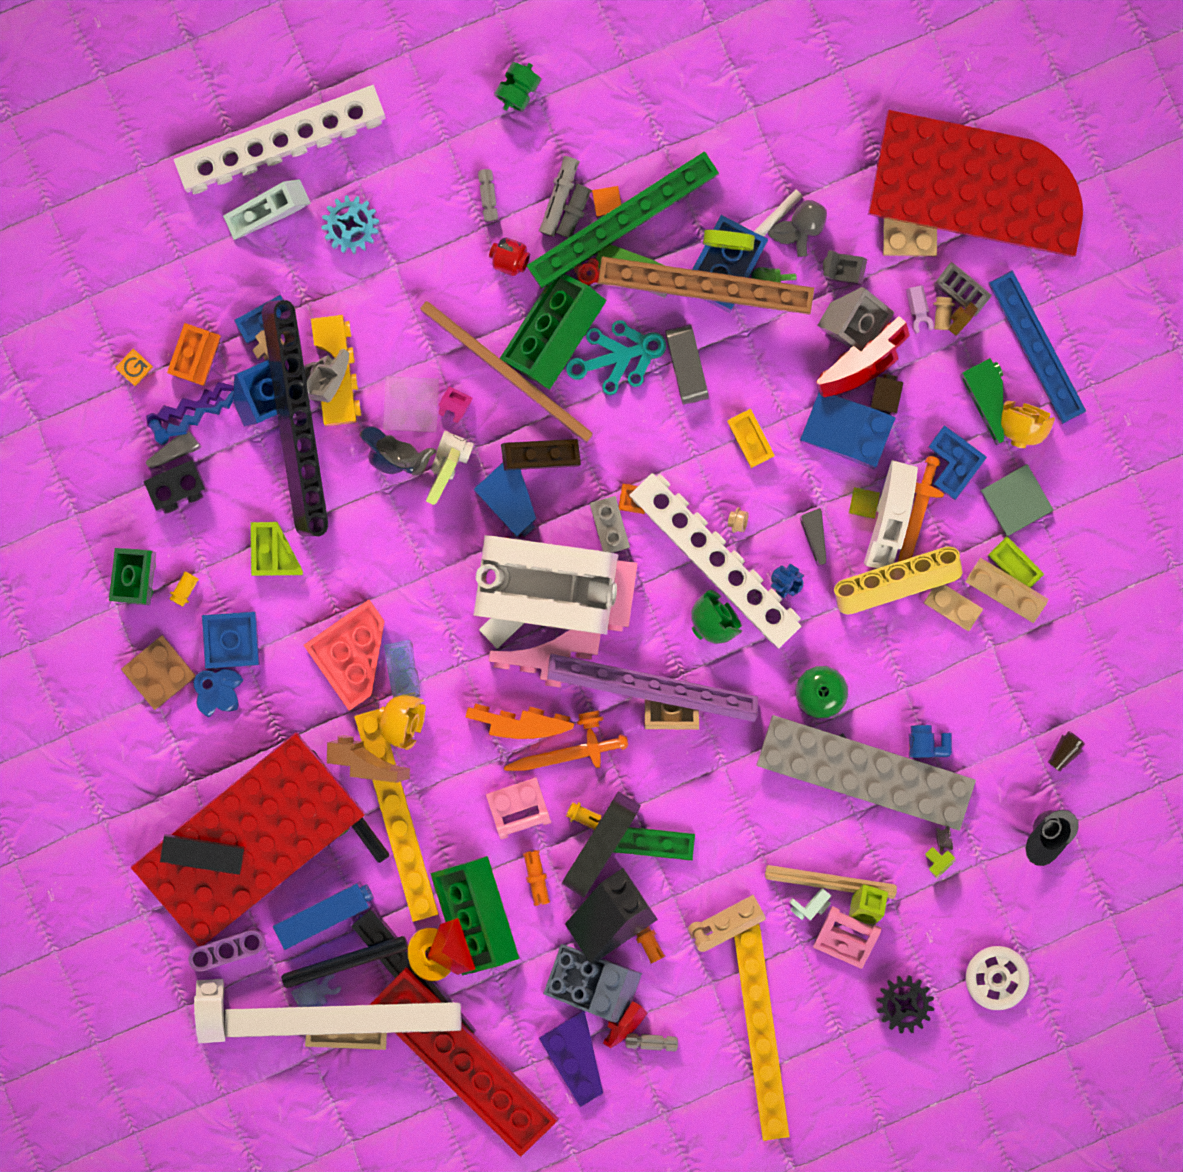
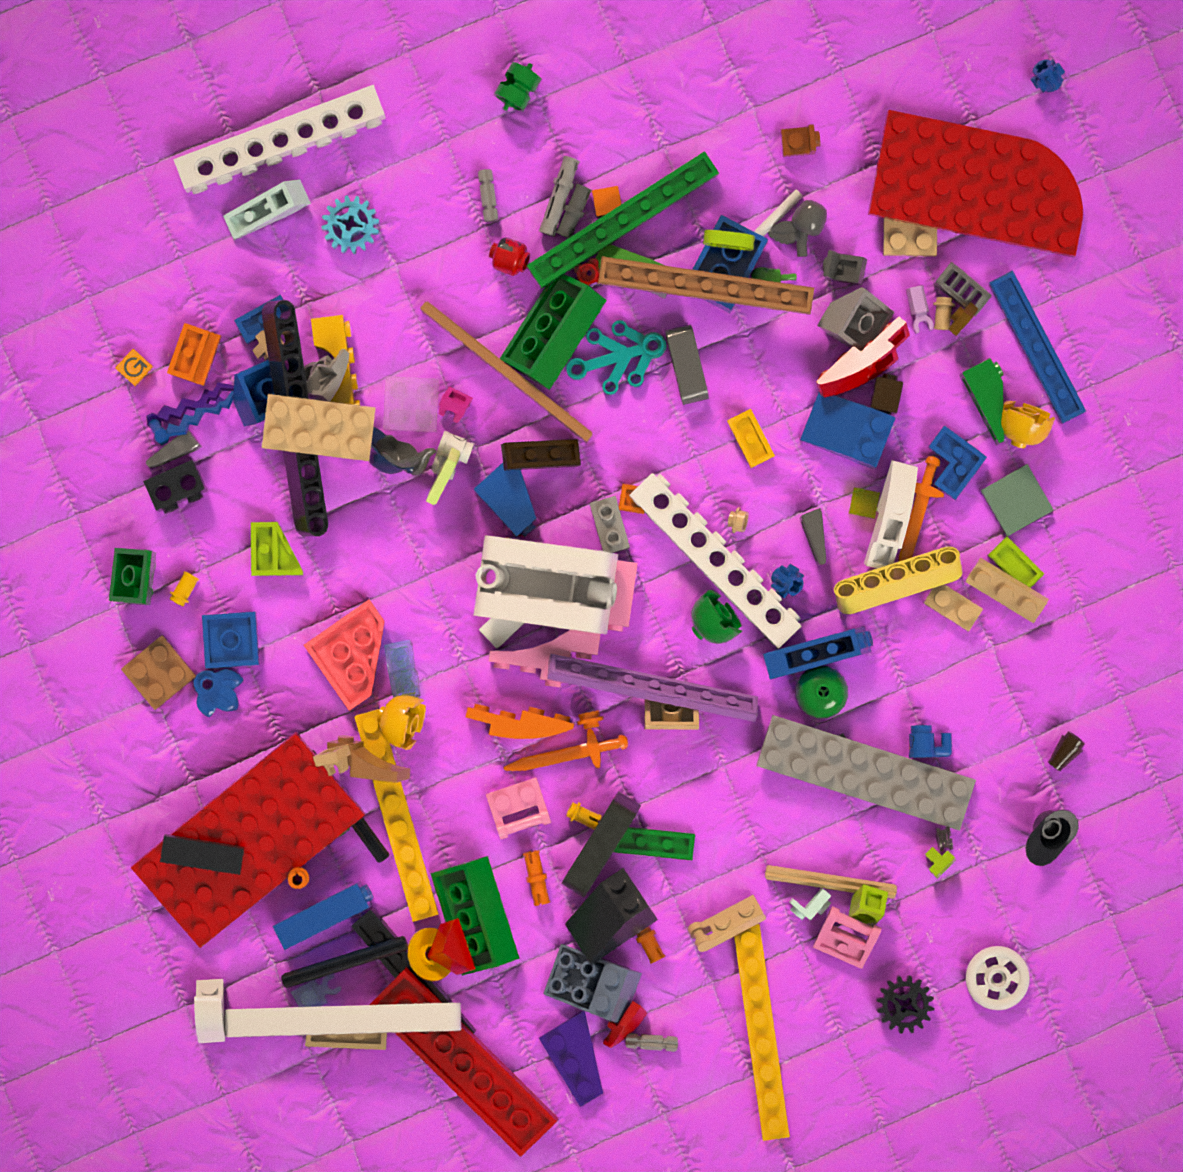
(217, 959): medium lavender beam -> none
(293, 882): none -> orange pin
(318, 427): none -> tan plate
(333, 756): none -> tan tile
(800, 141): none -> dark orange bracket
(818, 652): none -> blue slope
(1047, 75): none -> blue gear

